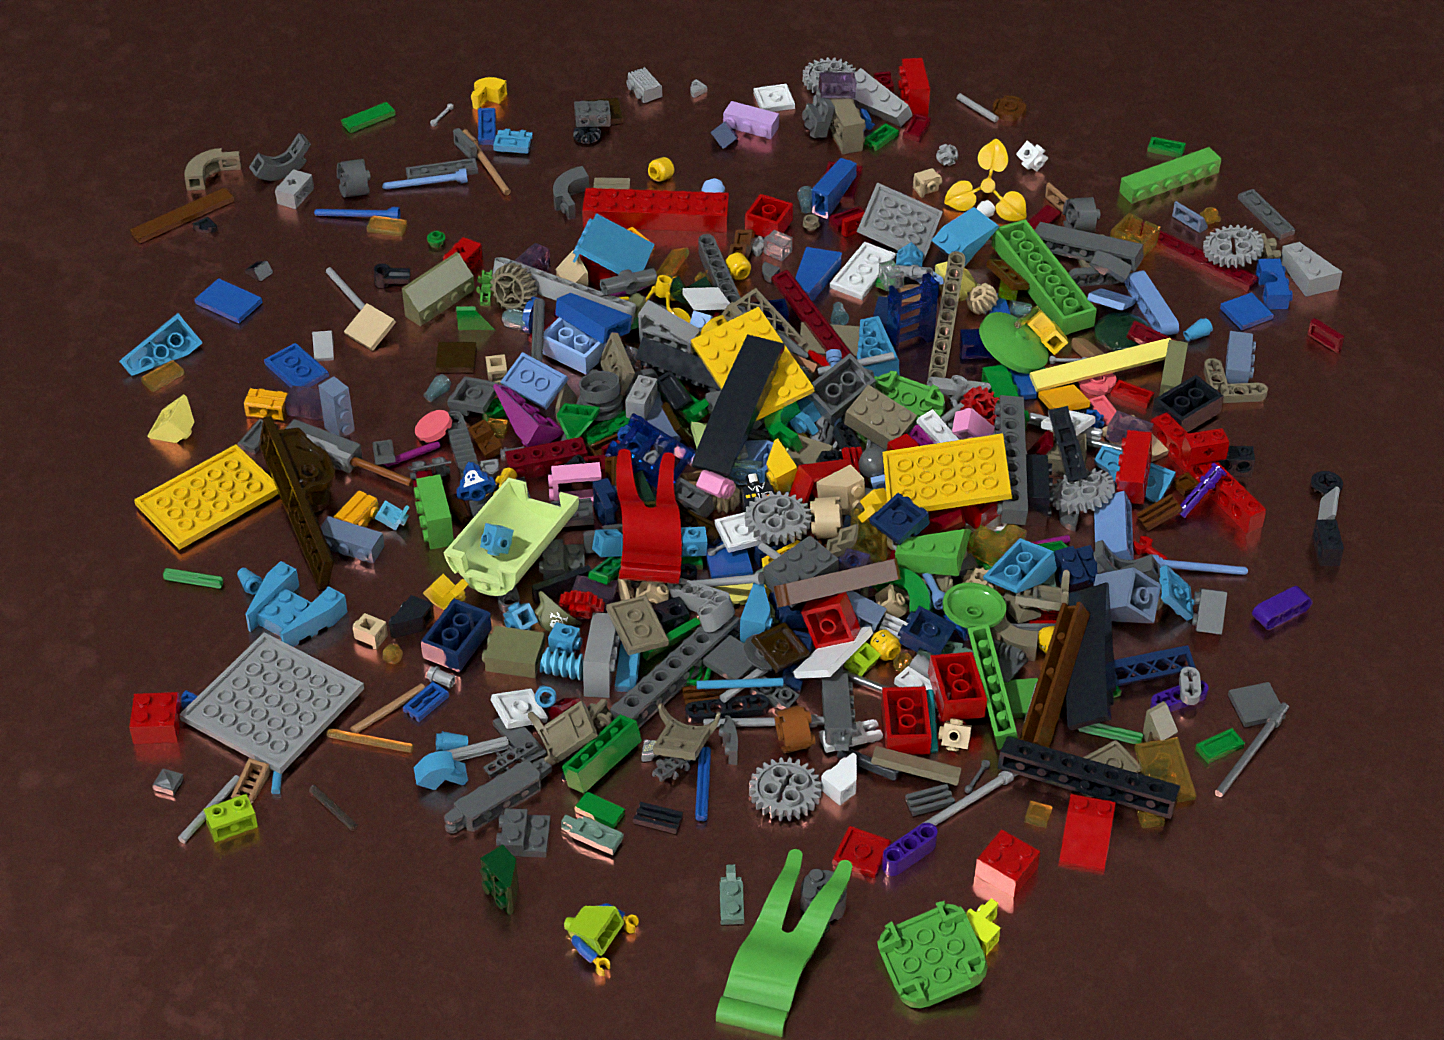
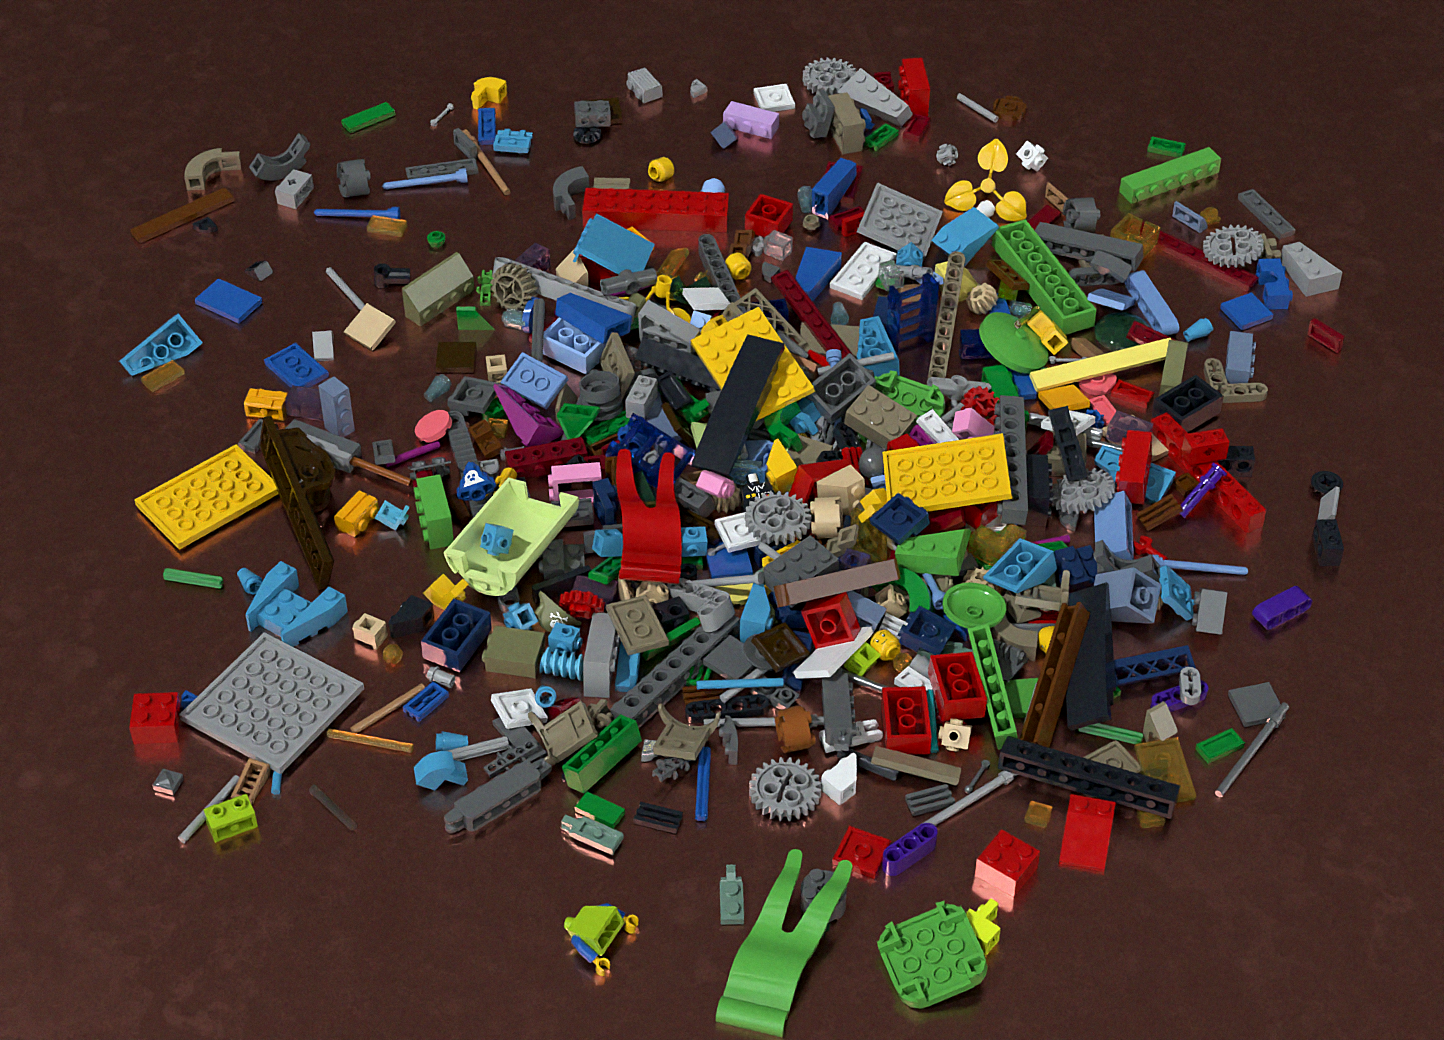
(173, 422): light yellow slope -> none
(352, 539): sand blue brick -> none
(469, 251): red brick -> none
(500, 877): dark green slope -> none
(524, 833): dark grey plate -> none
(837, 85): clear purple brick -> none
(926, 182): tan brick -> none

